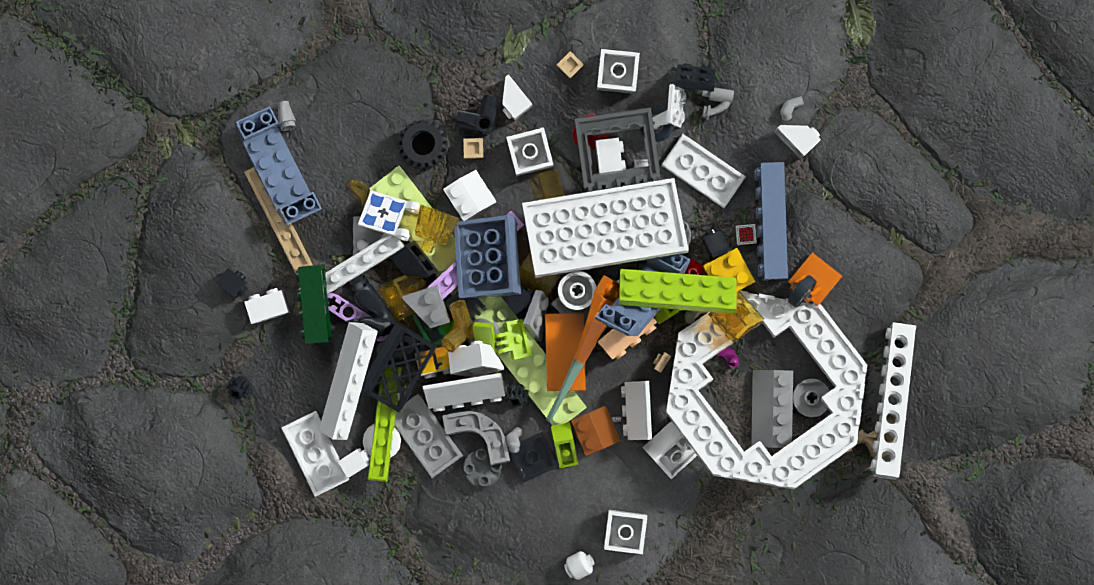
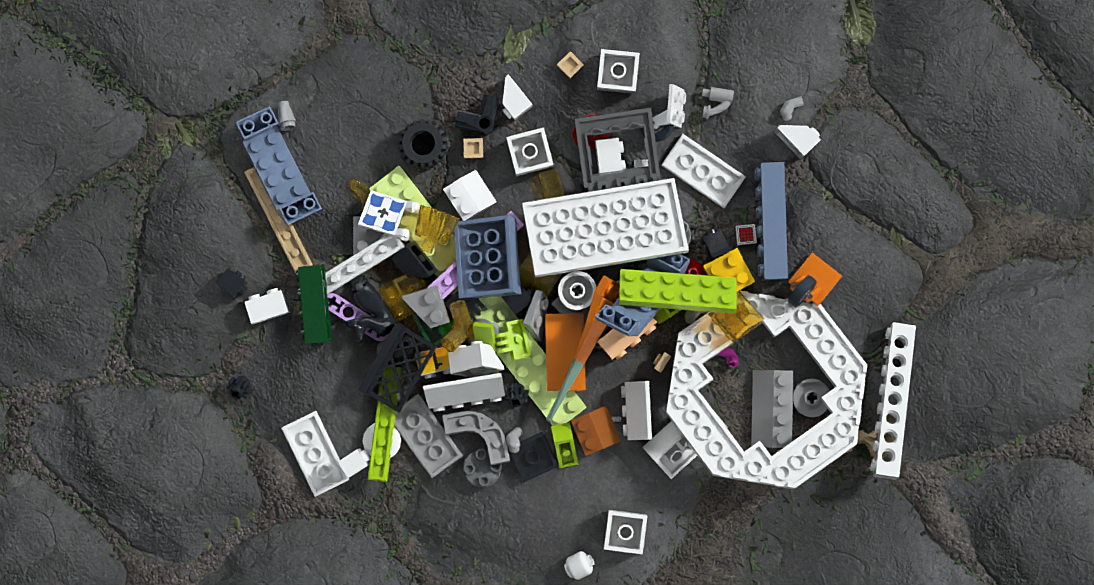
(348, 381): white brick -> none
(695, 77): black plate -> none

